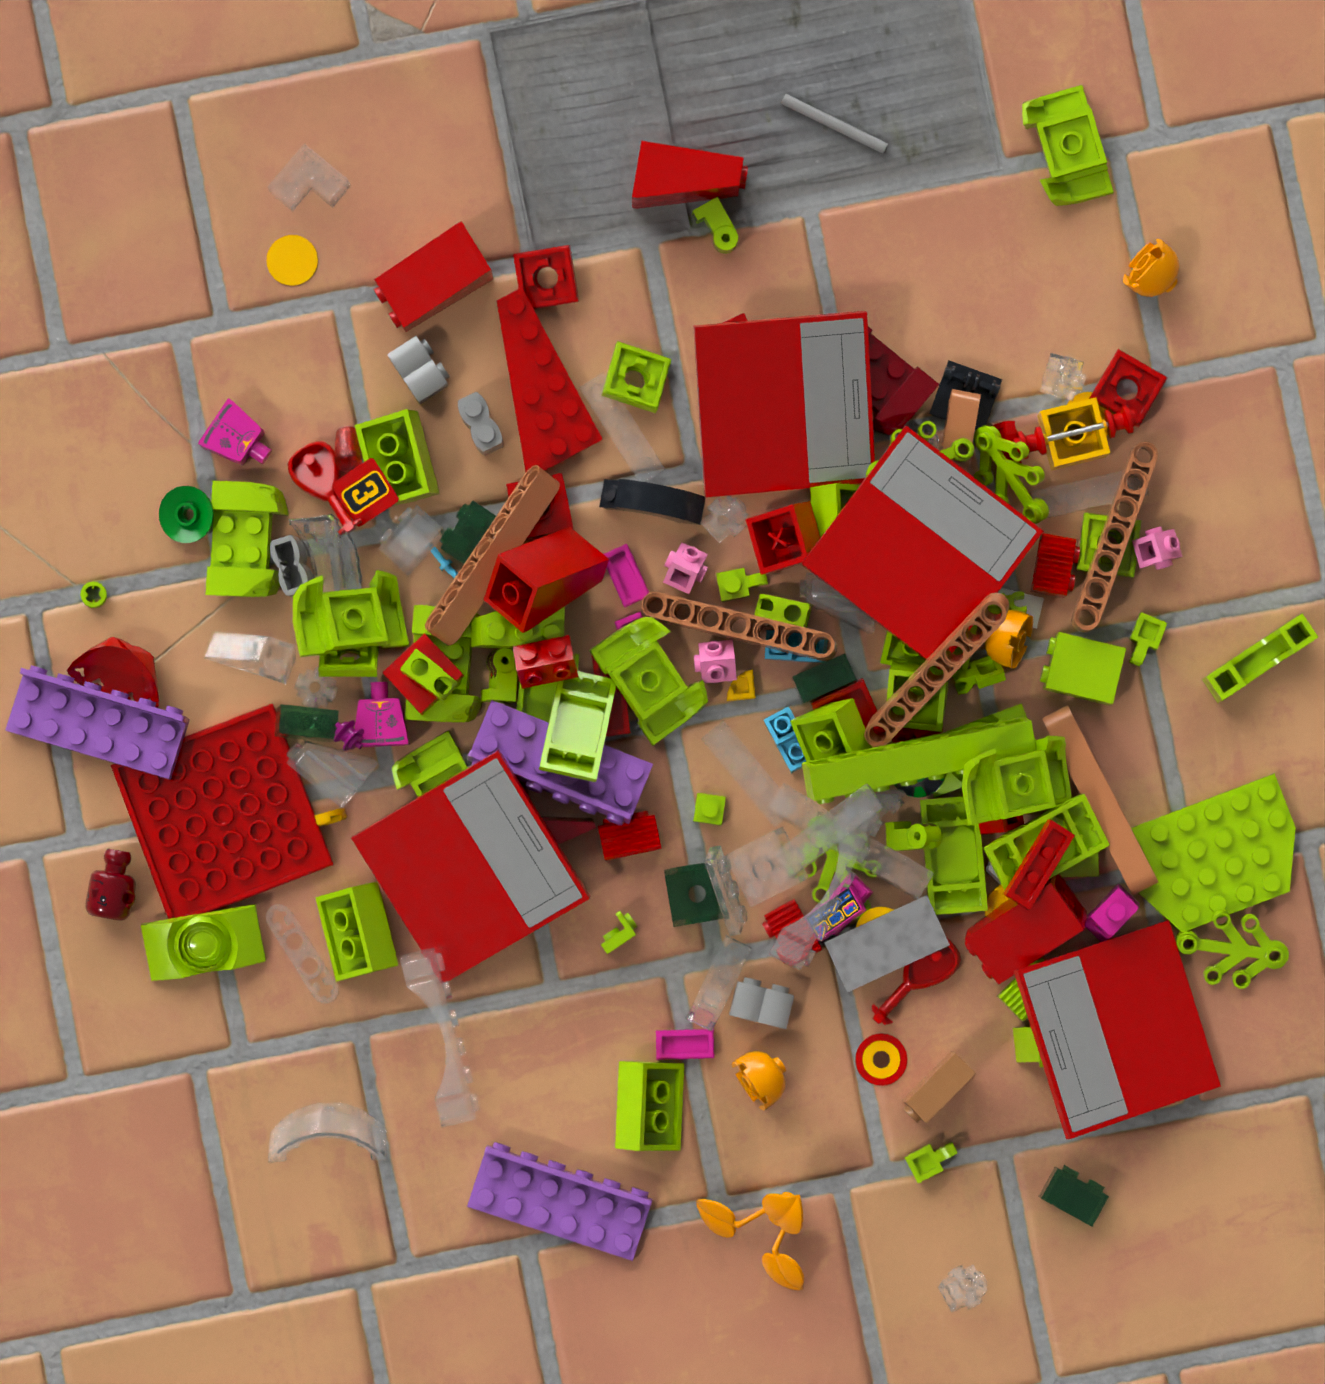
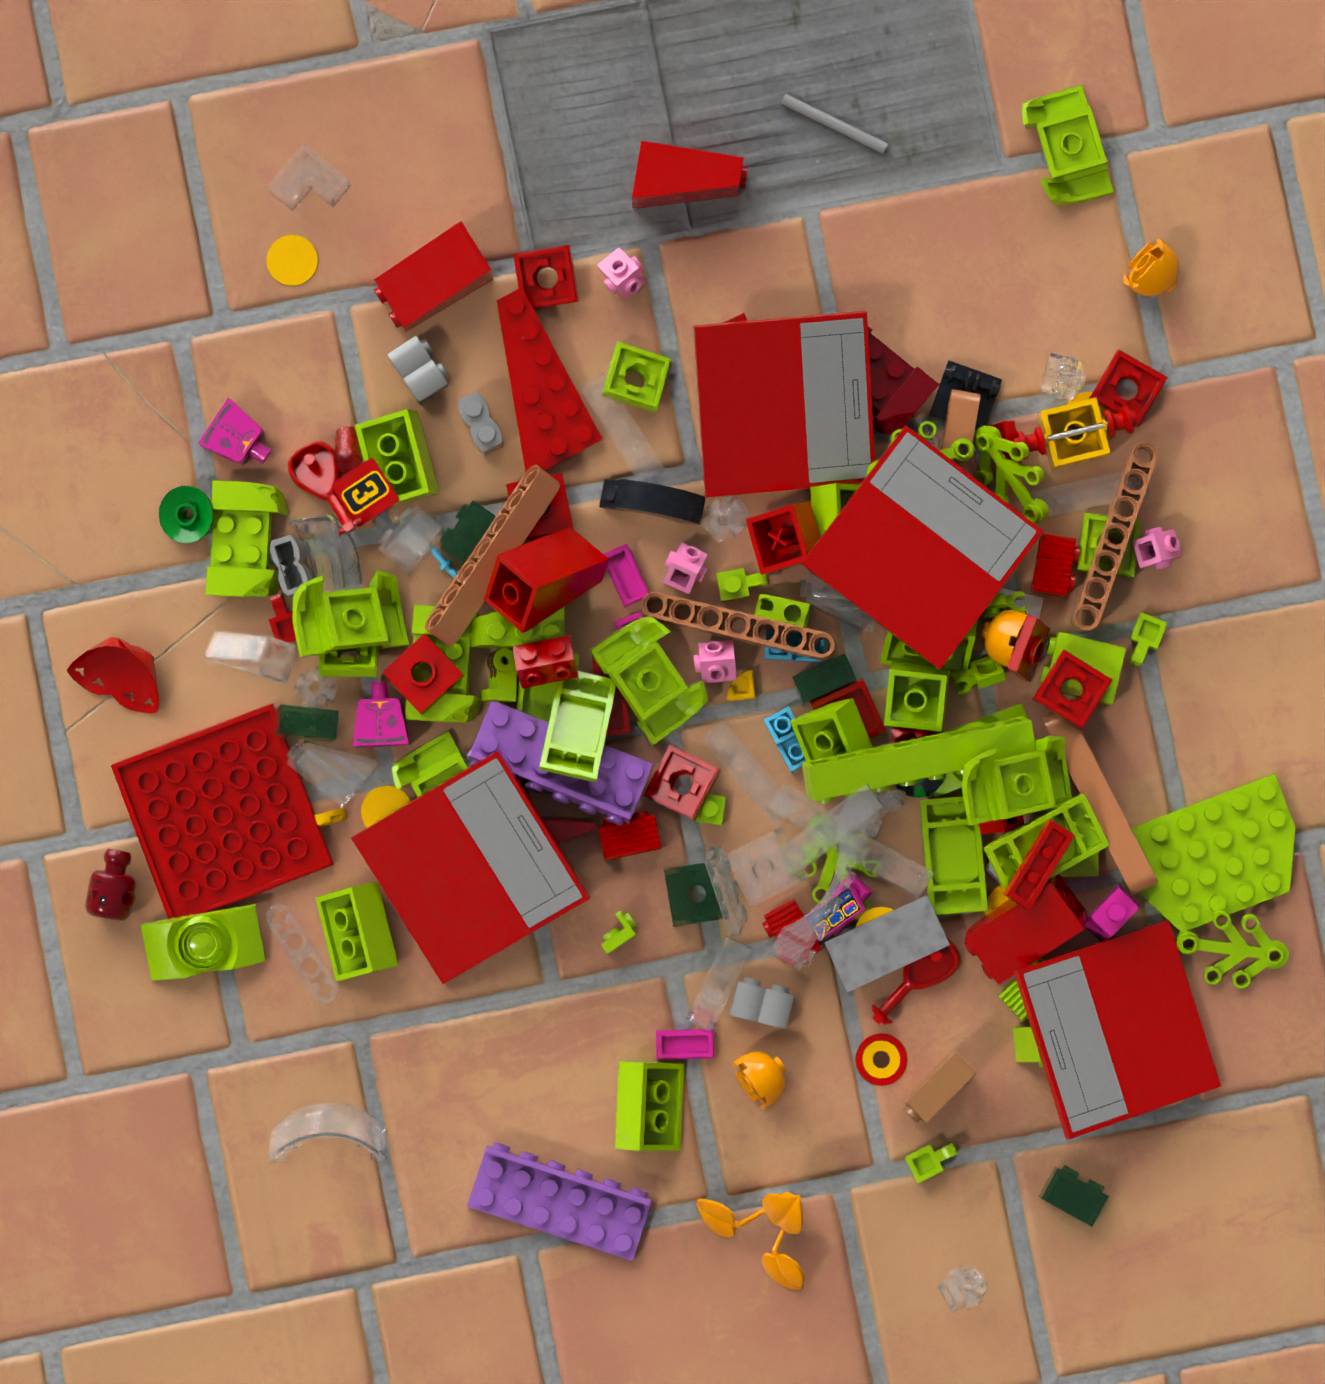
(98, 722): medium lavender bracket -> none
(102, 593): lime bush -> none
(282, 624): none -> red plate
(346, 733): magenta wheel -> none
(381, 803): none -> yellow sticker
(424, 978): clear arch -> none
(428, 675): lime leg -> none
(622, 273): none -> bright pink brick
(678, 763): none -> piece
(723, 232): lime leg -> none
(904, 837): lime leg -> none
(946, 661): nougat beam -> none
(1028, 648): none -> red piece
(1093, 688): none -> red piece
(1259, 658): lime arch -> none

